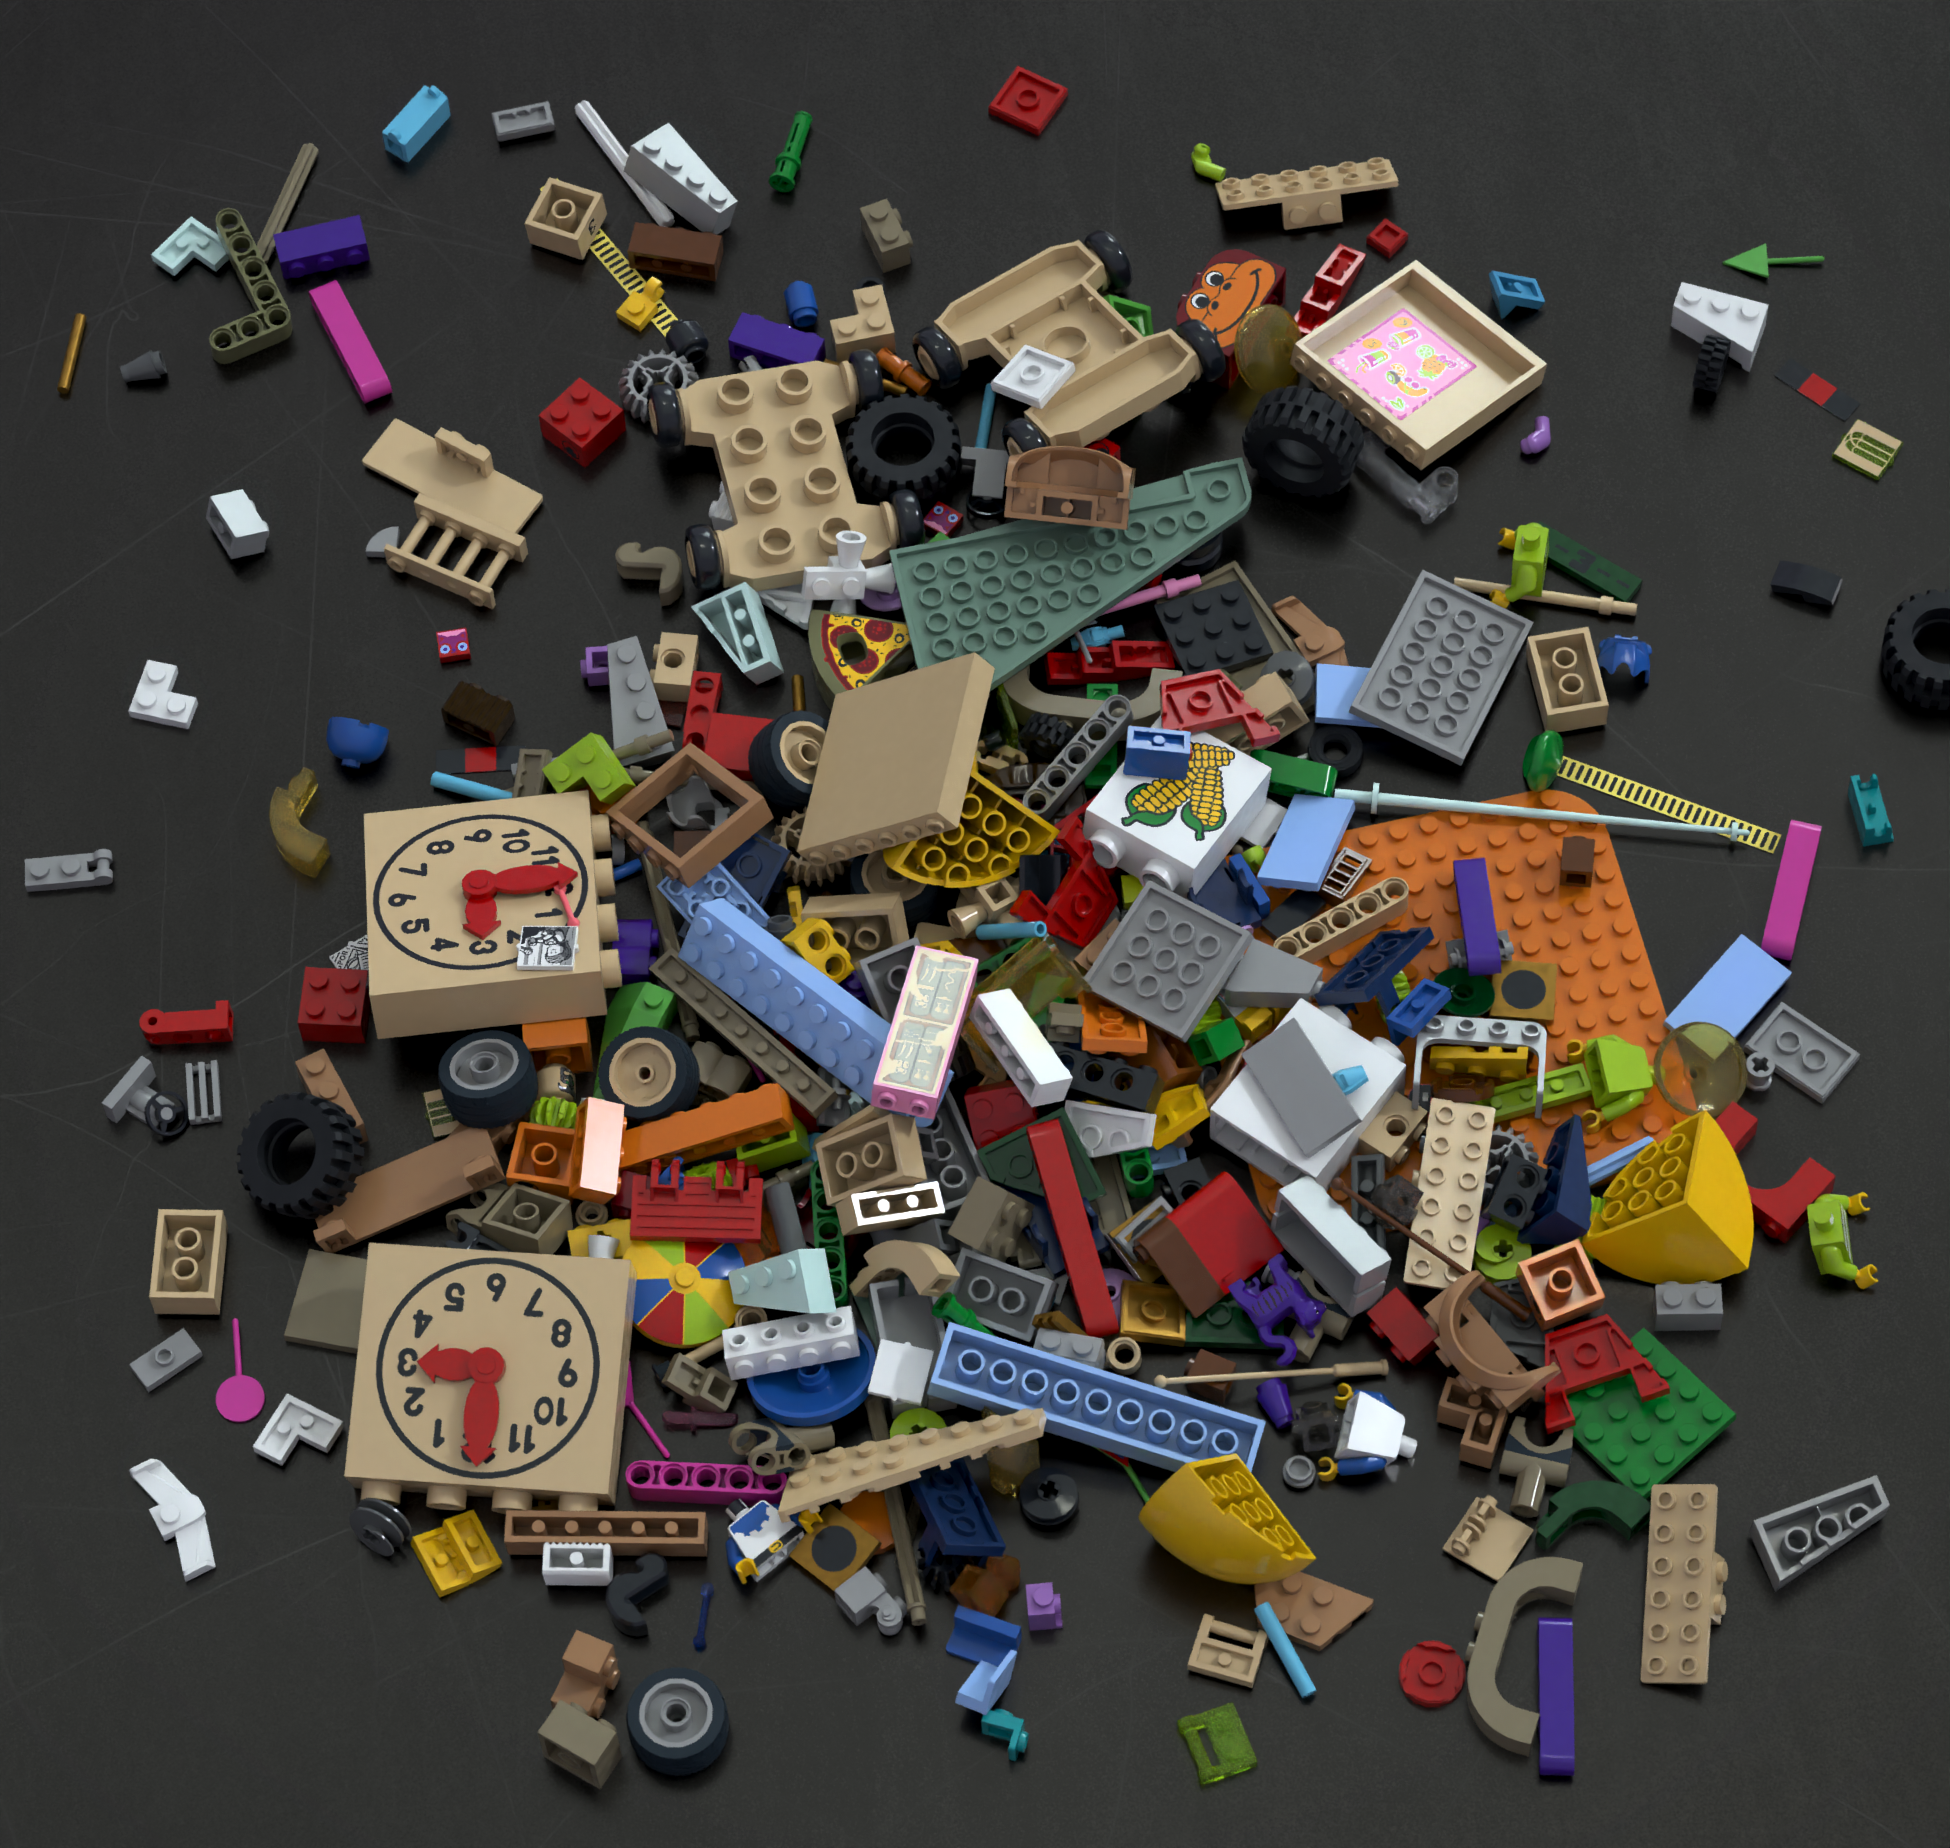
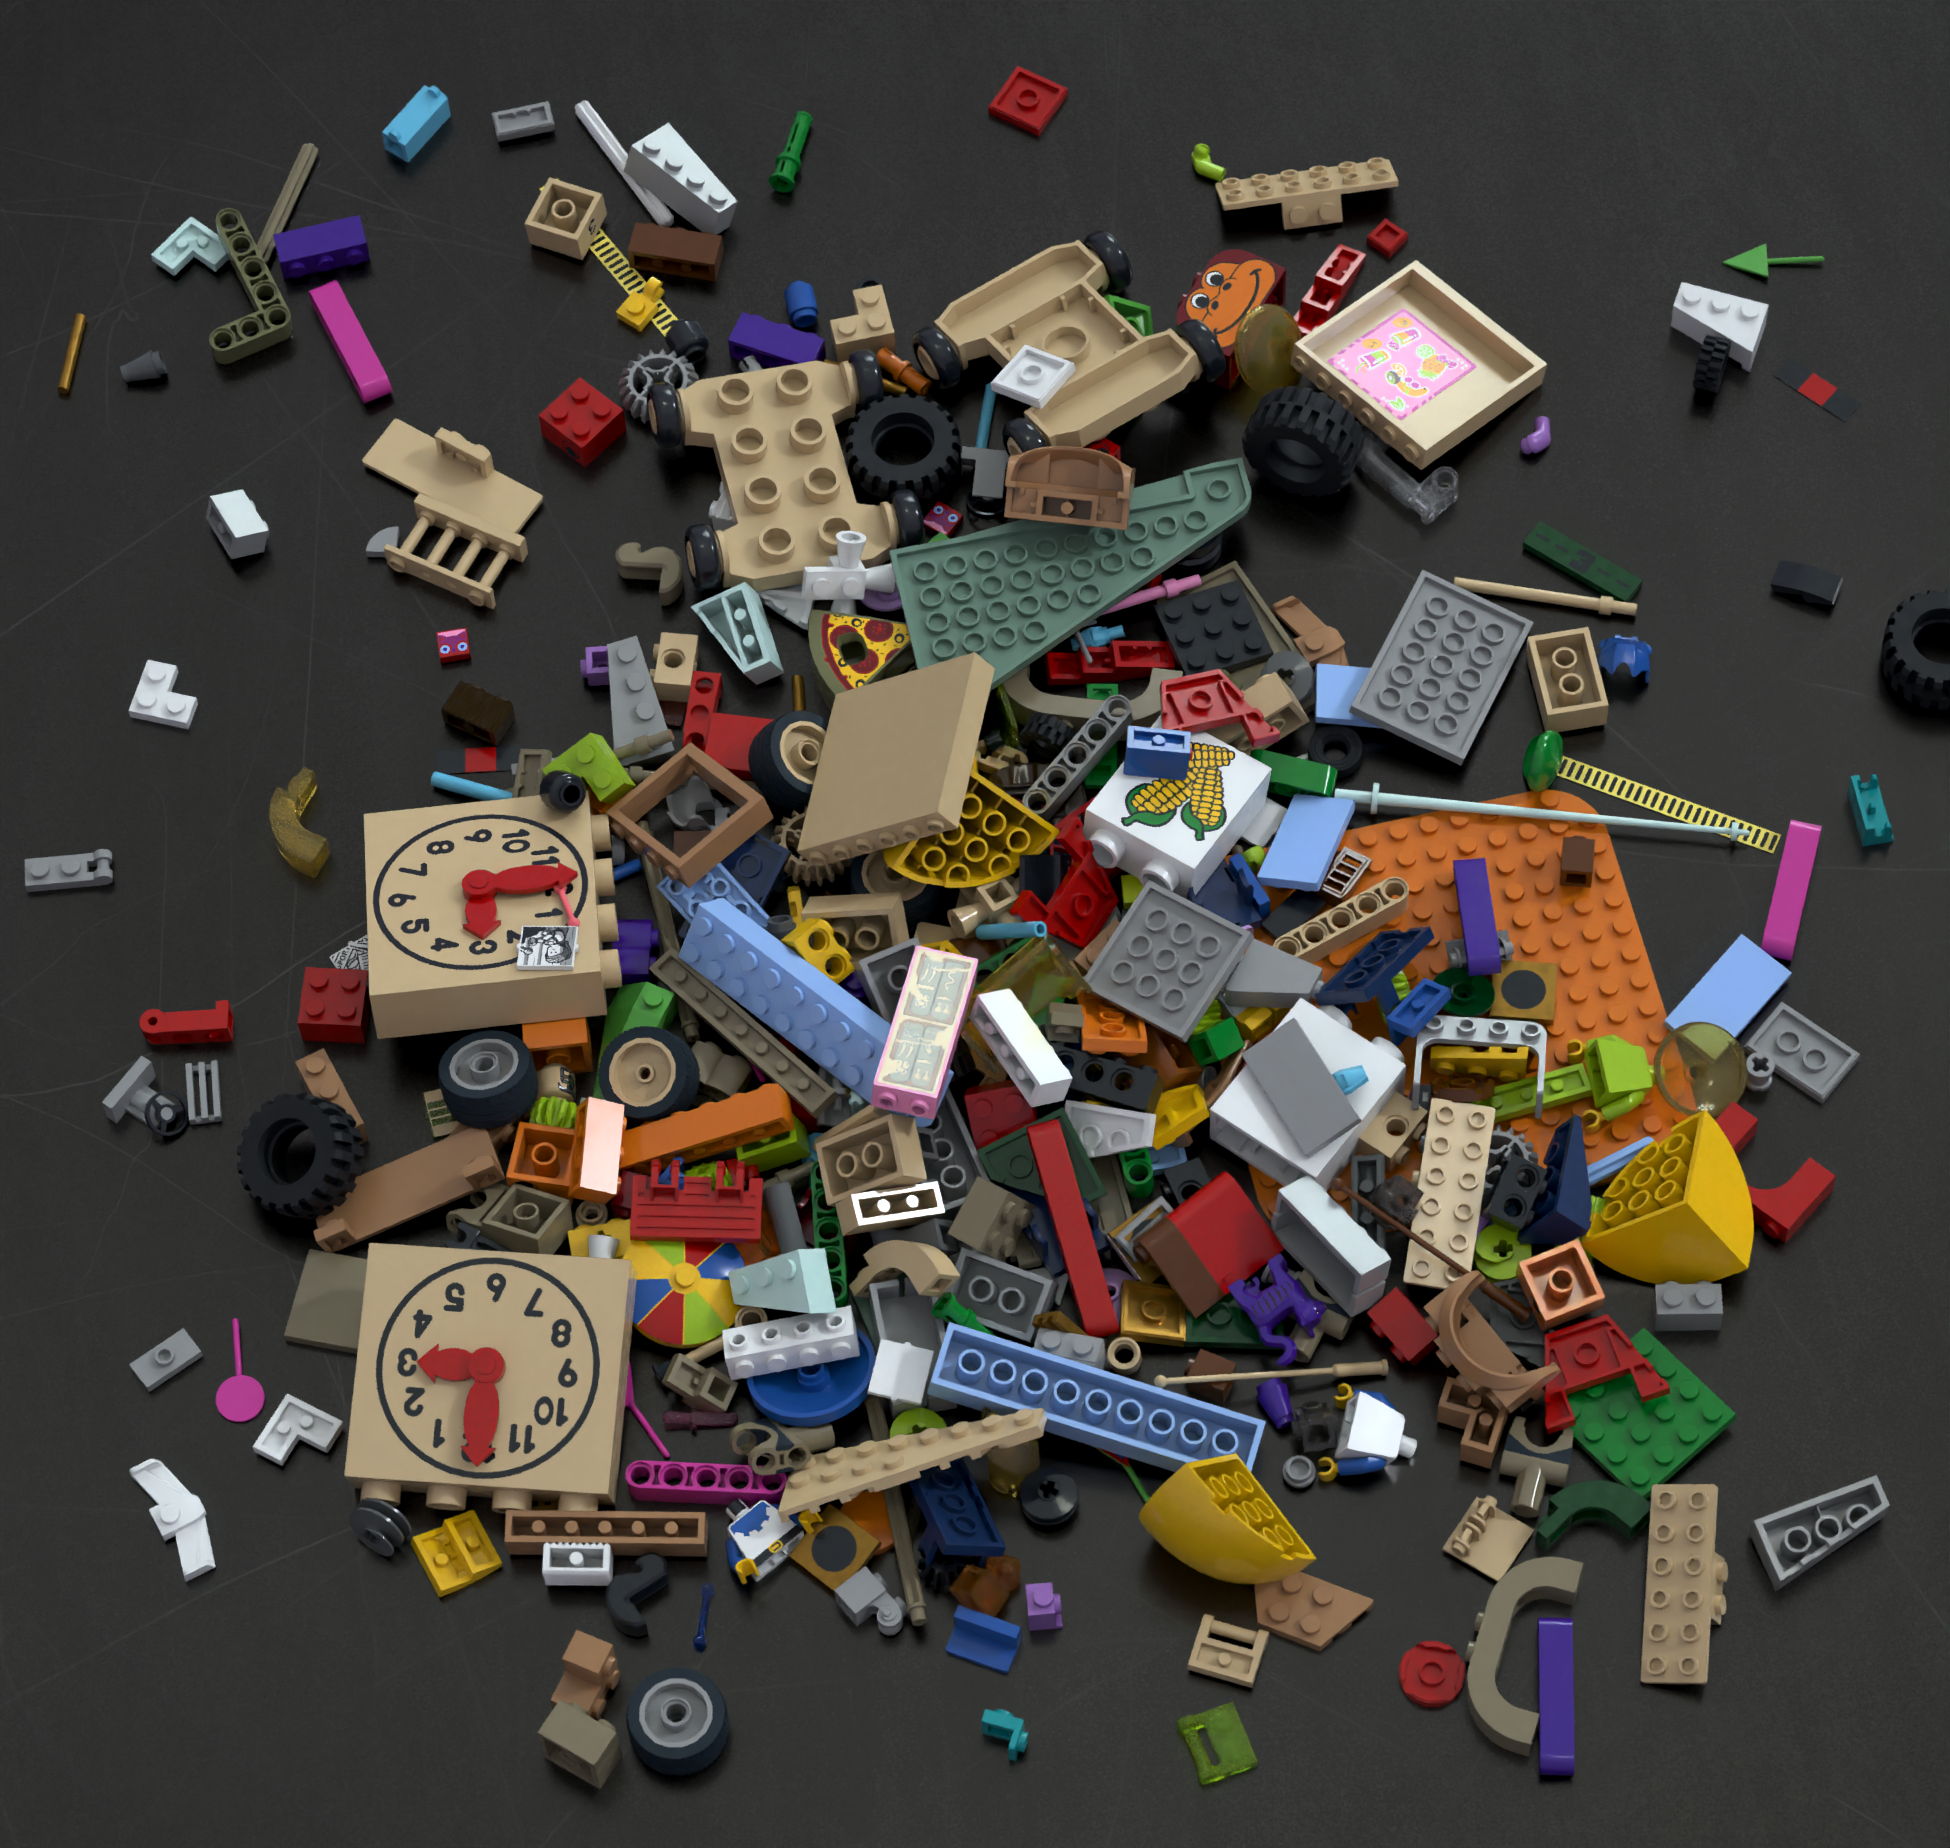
(188, 1262): tan brick -> none
(355, 741): blue cylinder -> none
(562, 791): none -> black head
(885, 235): dark tan brick -> none
(986, 1684): light blue panel -> none
(1285, 1649): medium azure piece -> none
(1514, 291): dark azure slope -> none
(1528, 565): lime torso -> none
(1831, 1237): lime torso -> none
(1867, 449): piece -> none

